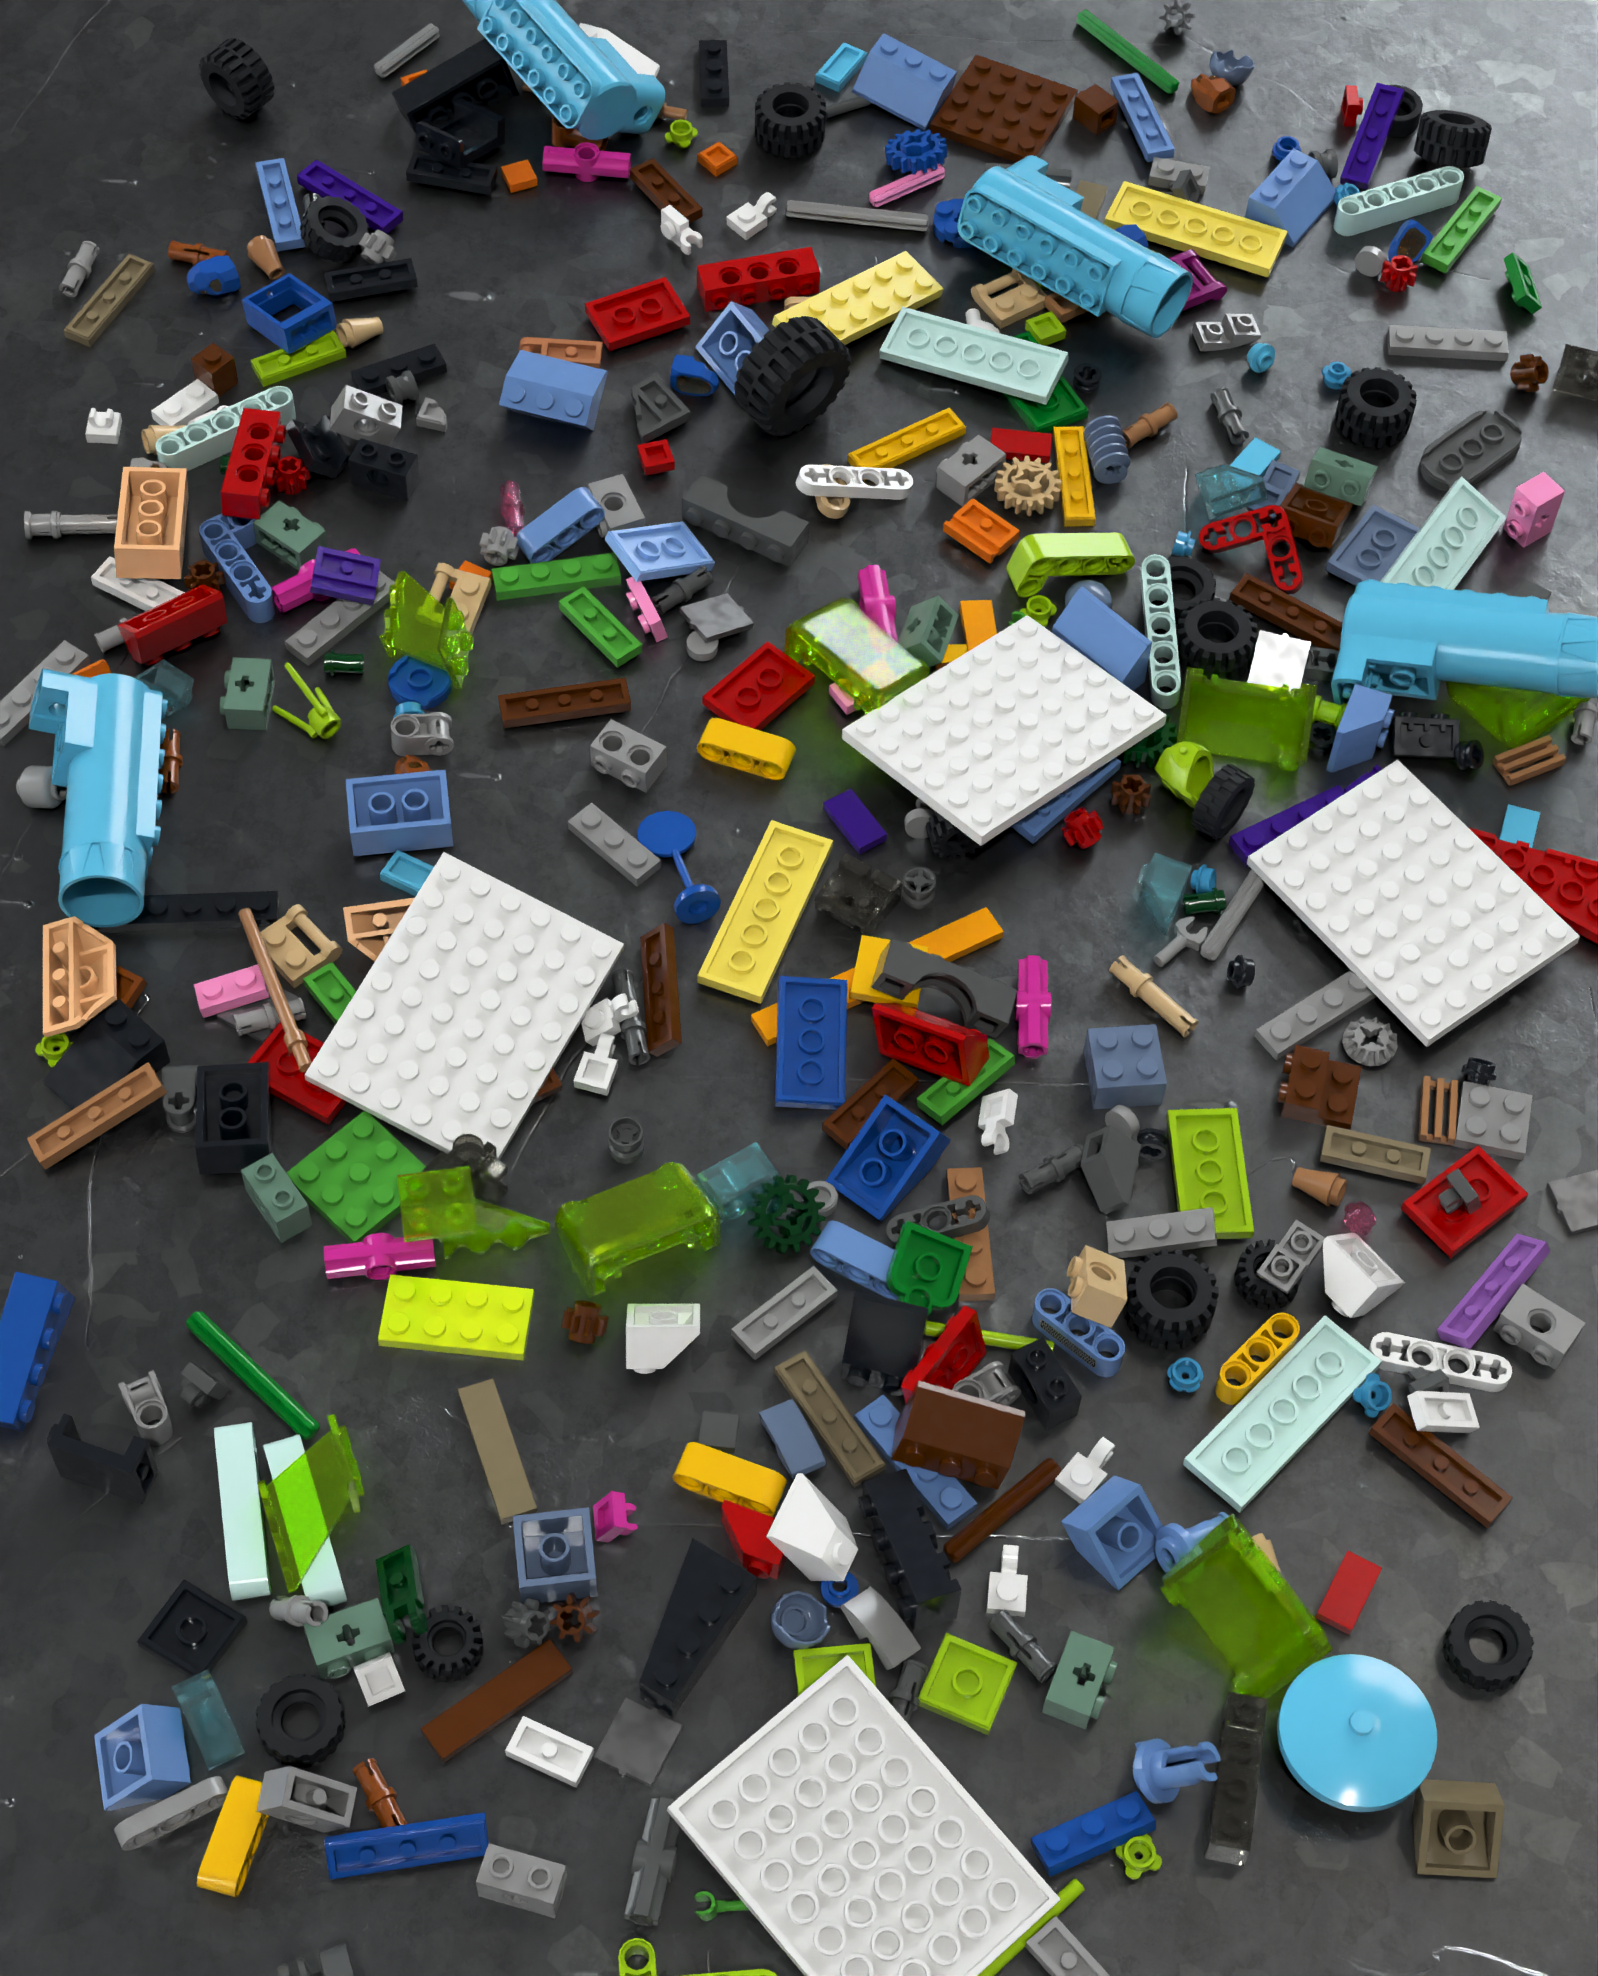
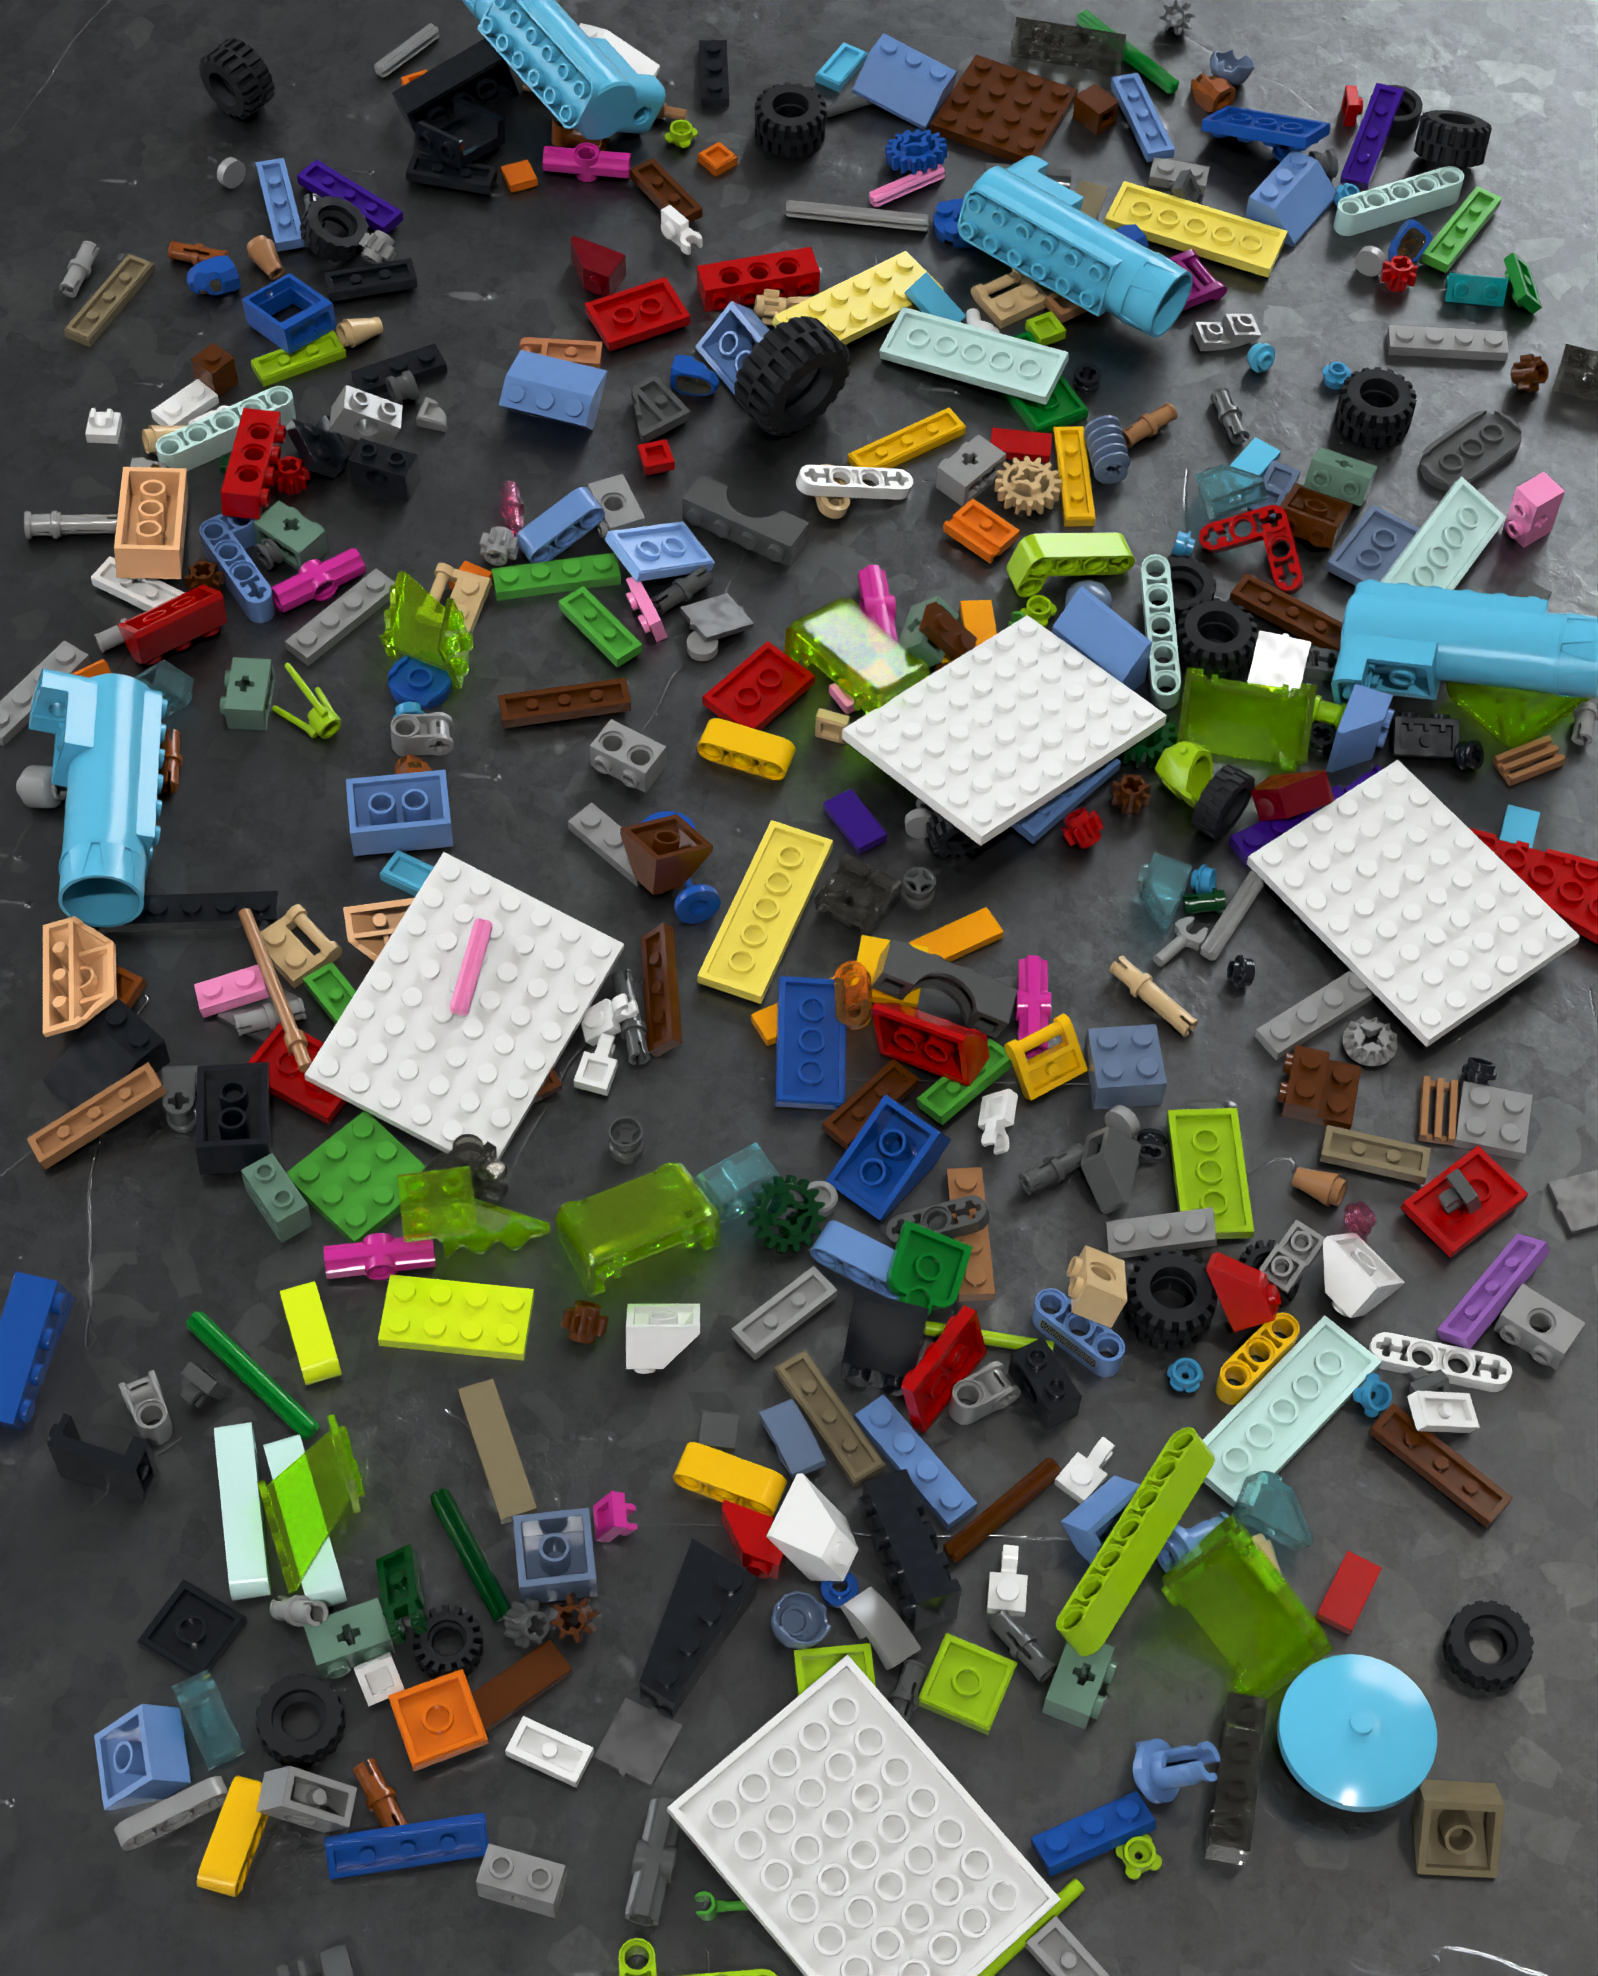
(47, 1047): lime plate -> none
(231, 172): none -> light grey tile
(268, 553): none -> dark grey bush
(310, 1333): none -> neon yellow beam
(343, 663): dark green pin -> none
(345, 575): dark purple plate -> none
(438, 1719): none -> orange tile
(470, 1553): none -> dark green axle
(471, 967): none -> bright pink axle
(597, 266): none -> dark red slope
(664, 852): none -> reddish brown slope
(752, 219): white plate -> none
(769, 305): none -> tan gear
(830, 725): none -> tan tile
(853, 997): none -> clear orange plate
(933, 300): none -> medium azure tile
(946, 631): none -> reddish brown plate
(957, 1435): reddish brown slope -> none
(1051, 1066): none -> yellow plate
(1068, 45): none -> clear smoke brick
(1135, 1542): none -> lime beam
(1243, 1292): none -> red slope
(1265, 127): none -> blue plate
(1273, 1510): none -> clear light blue slope
(1291, 794): none -> dark red slope
(1475, 289): none -> teal hinge

